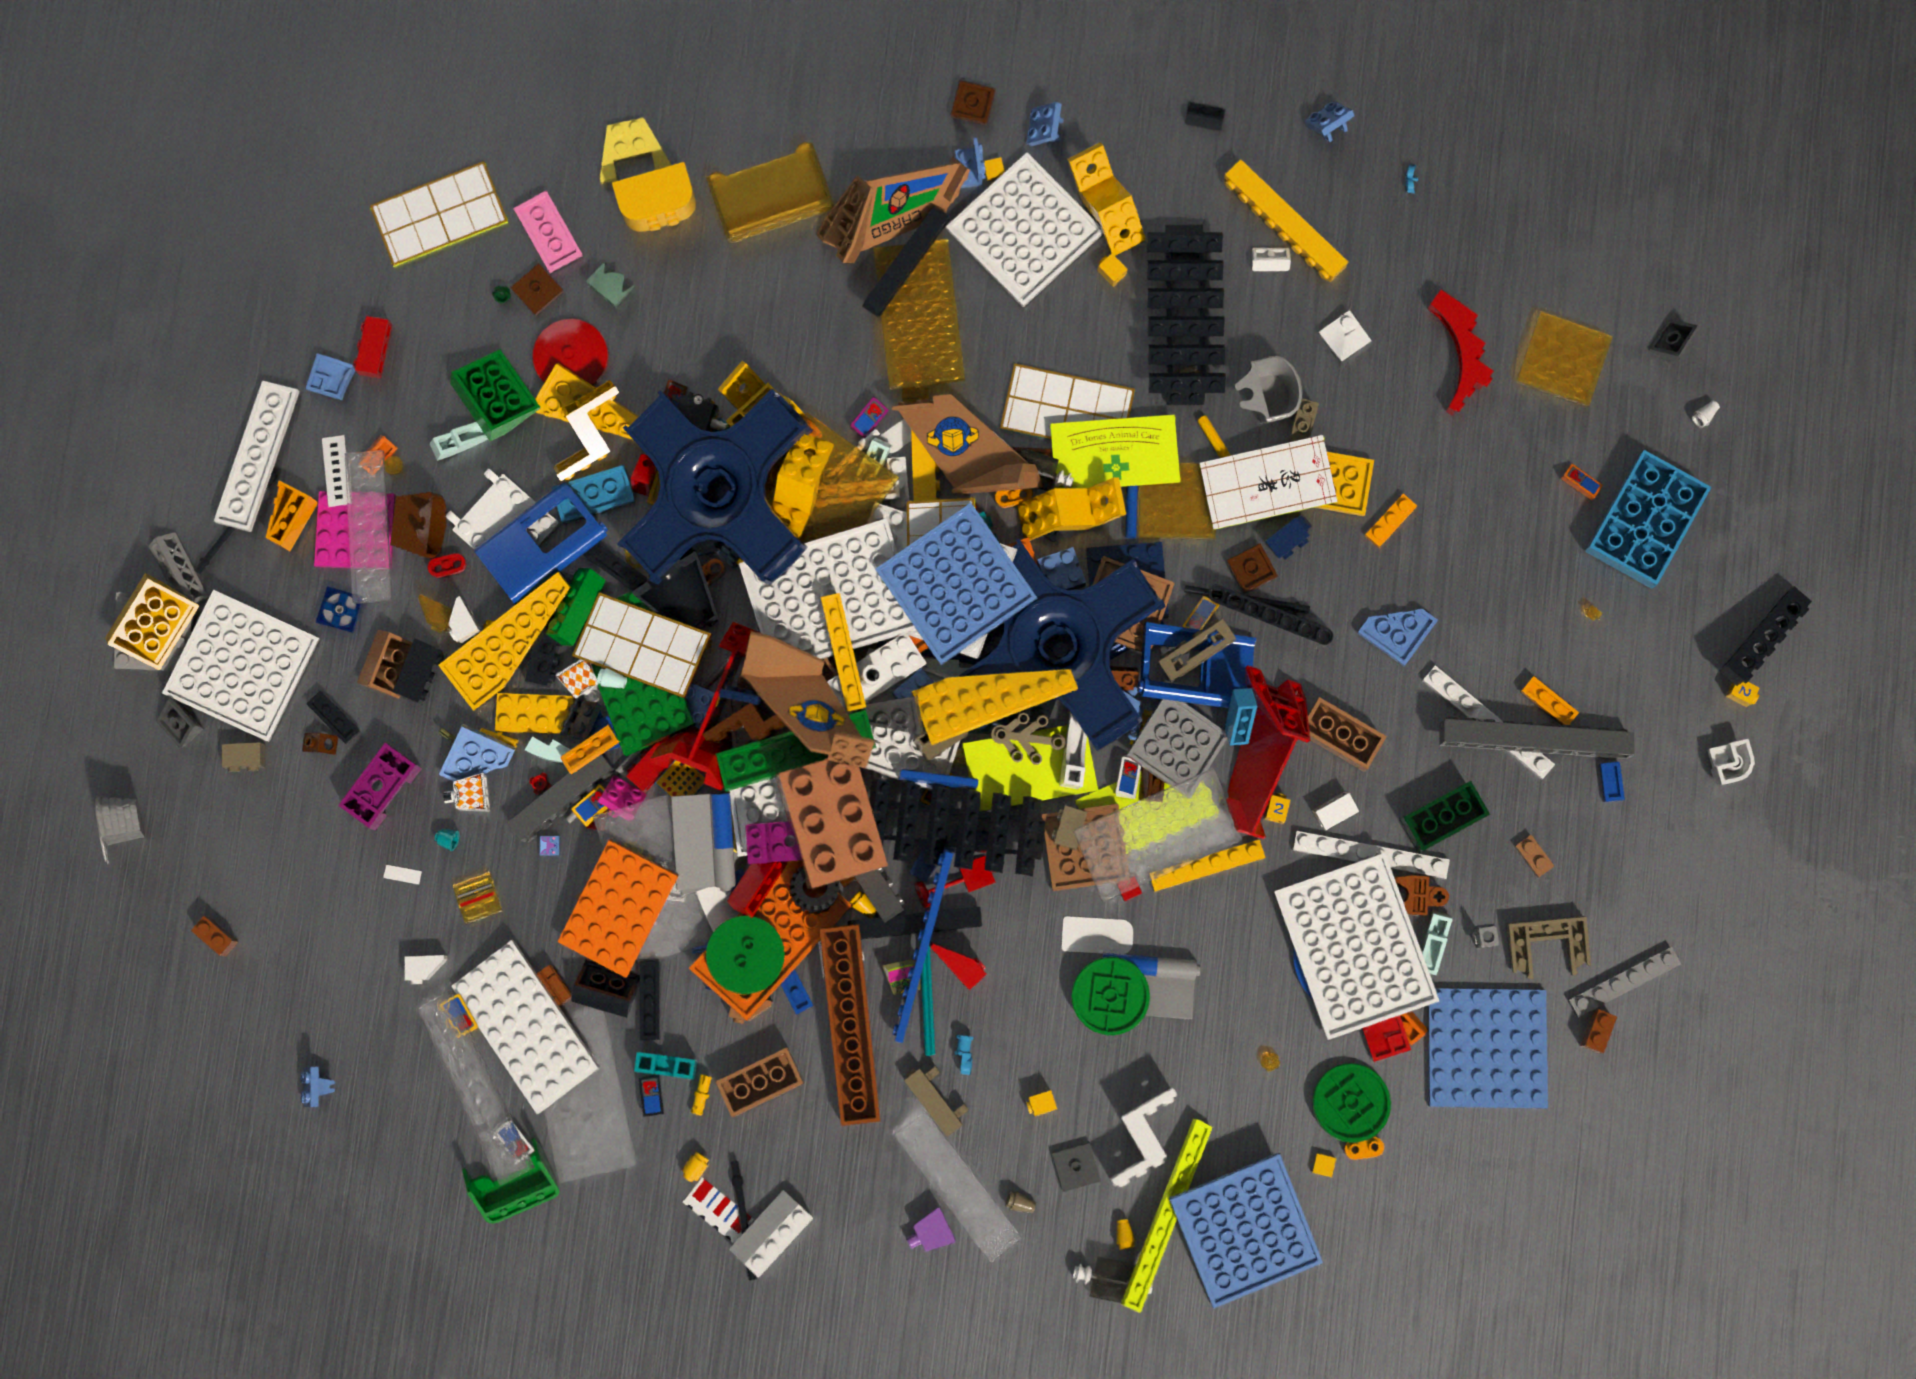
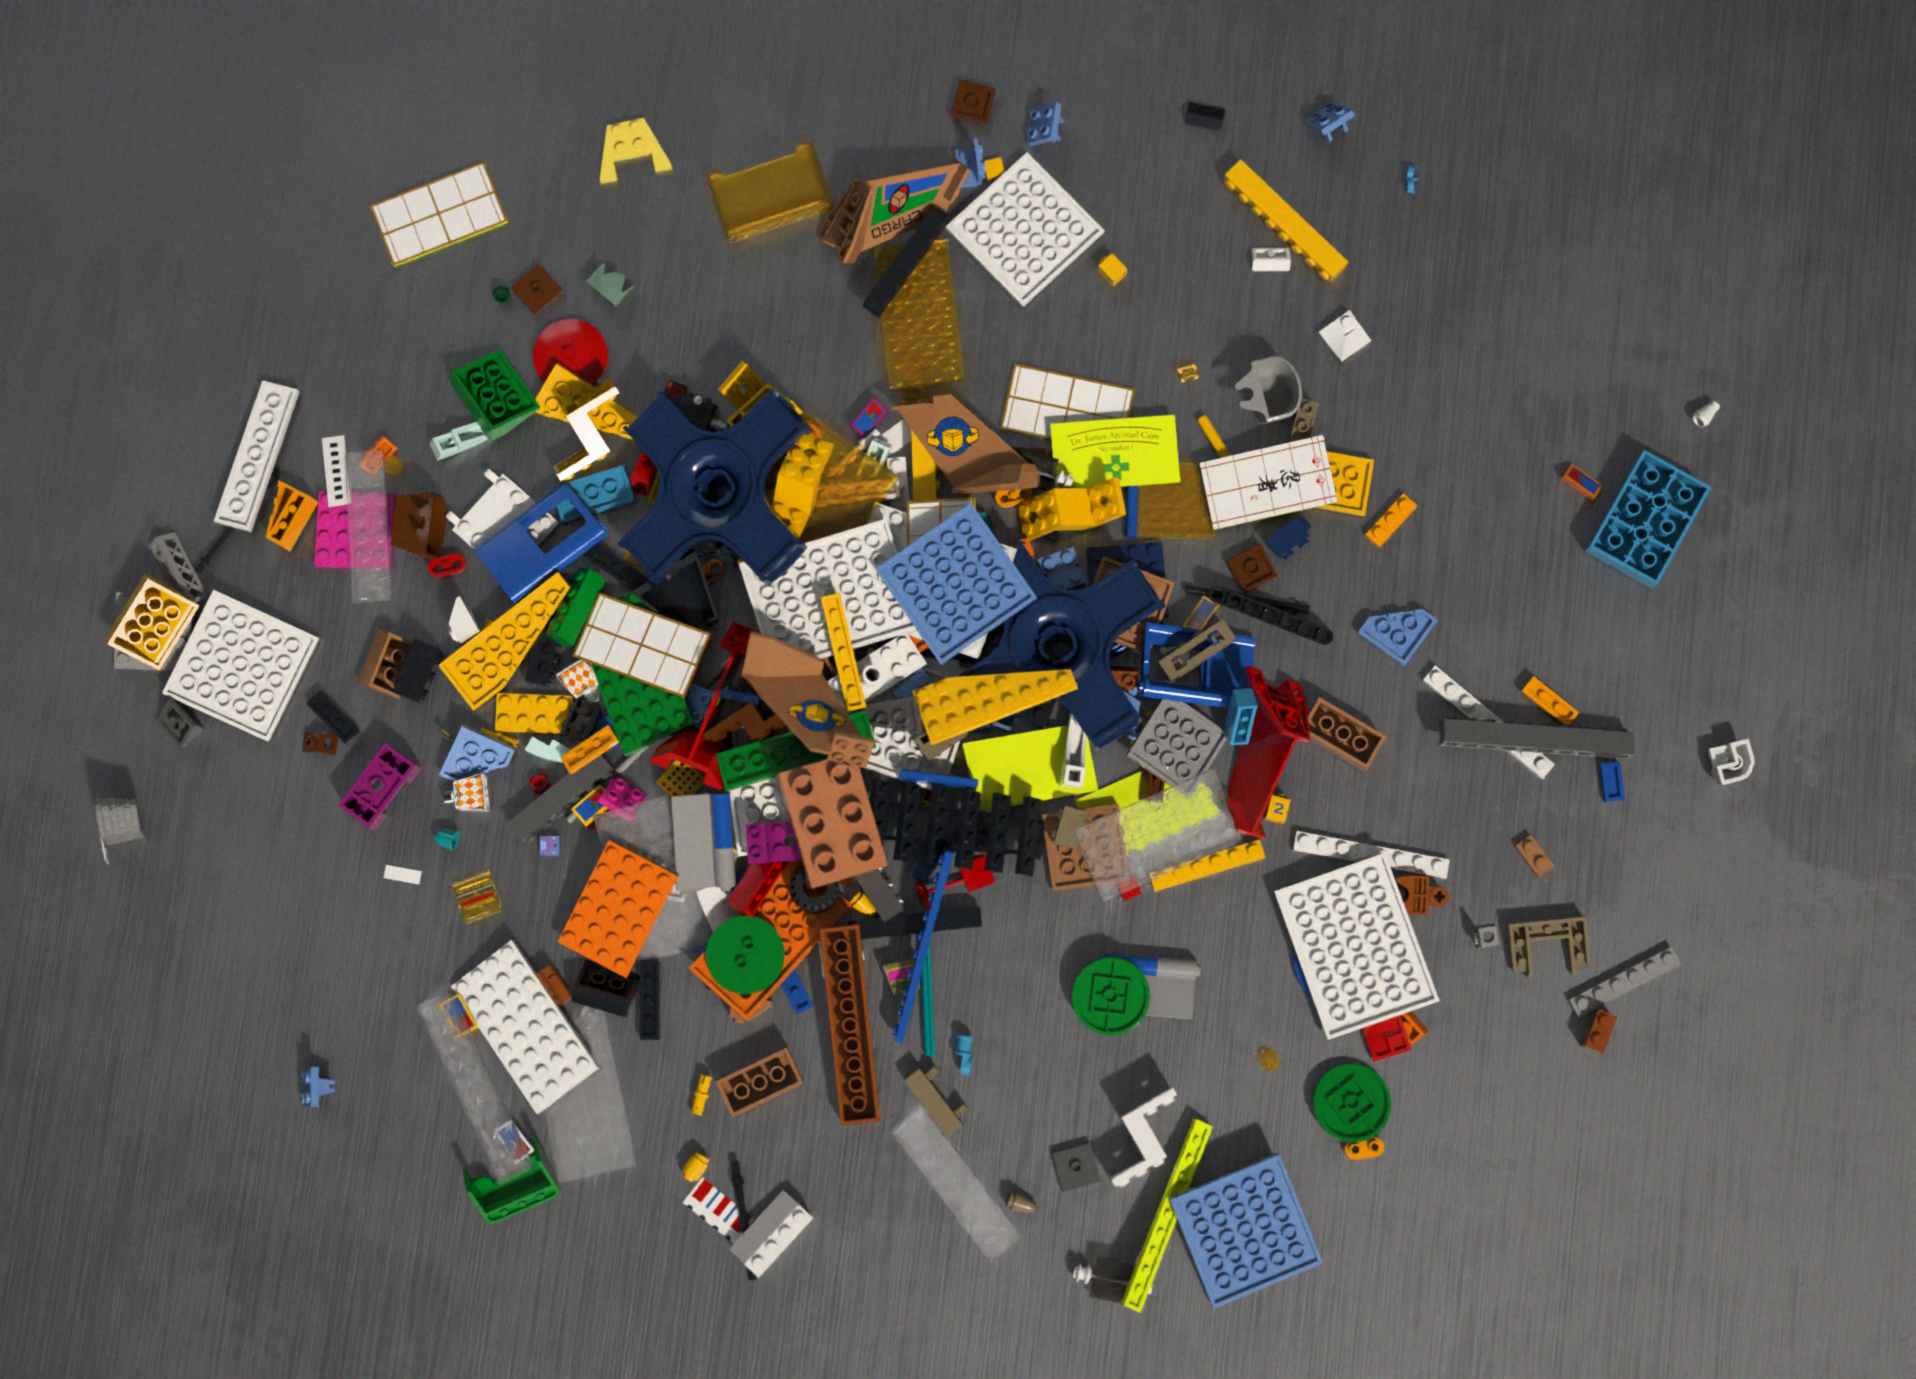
(214, 936): dark orange brick -> none
(243, 756): dark tan brick -> none
(330, 377): medium blue plate -> none
(338, 610): clear blue piece -> none
(372, 347): red brick -> none
(422, 967): white slope -> none
(436, 614): clear yellow slope -> none
(548, 231): bright pink plate -> none
(609, 678): light aqua cone -> none
(646, 772): red brick -> none
(651, 1095): slope -> none
(656, 198): yellow brick -> none
(665, 1065): teal arch -> none
(932, 1232): medium lavender torso -> none
(965, 968): red slope -> none
(1025, 737): dark tan plant -> none
(1041, 1103): yellow brick -> none
(1096, 935): white sticker -> none
(1106, 199): yellow bracket -> none
(1125, 1236): yellow cone -> none
(1128, 778): slope -> none
(1185, 387): black piece -> none
(1324, 1165): yellow tile -> none
(1335, 810): white hinge -> none
(1435, 940): light aqua slope -> none
(1444, 816): dark green brick -> none
(1458, 321): red arch -> none
(1488, 1048): medium blue plate -> none
(1564, 359): clear yellow plate -> none
(1593, 613): clear yellow plate -> none
(1673, 340): dark grey slope -> none
(1734, 668): black brick -> none
(1743, 694): yellow brick -> none

